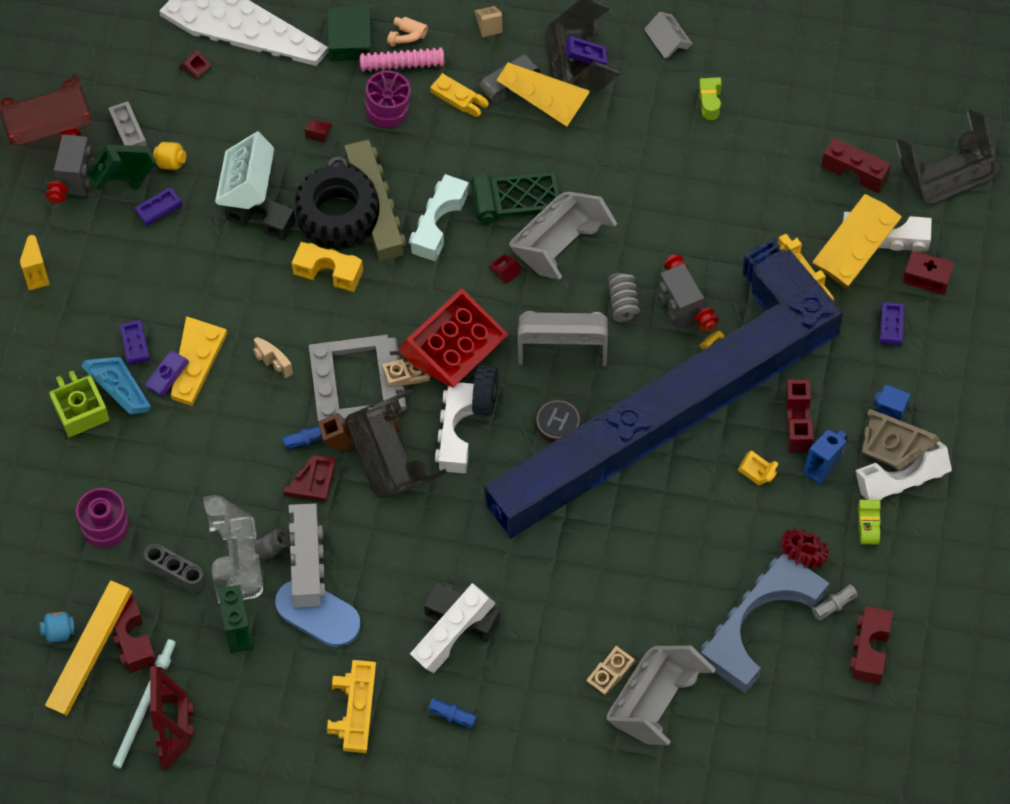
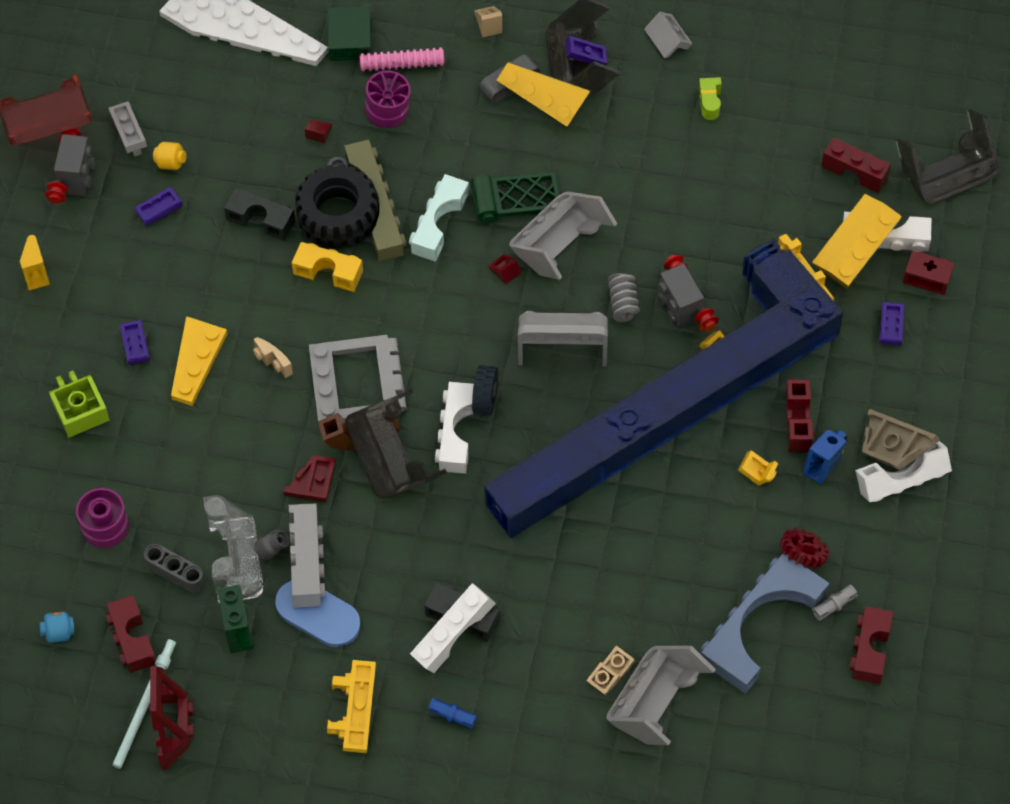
(88, 648): yellow tile -> none
(118, 382): dark azure wing -> none
(121, 164): dark green panel -> none
(167, 373): dark purple plate -> none
(195, 64): dark red slope -> none
(245, 173): light aqua slope -> none
(302, 437): blue pin -> none
(403, 373): tan slope -> none
(414, 29): light nougat plant -> none
(453, 340): red slope -> none
(458, 95): yellow hinge -> none
(557, 419): black tile -> none
(869, 522): lime leg -> none
(892, 402): blue brick -> none

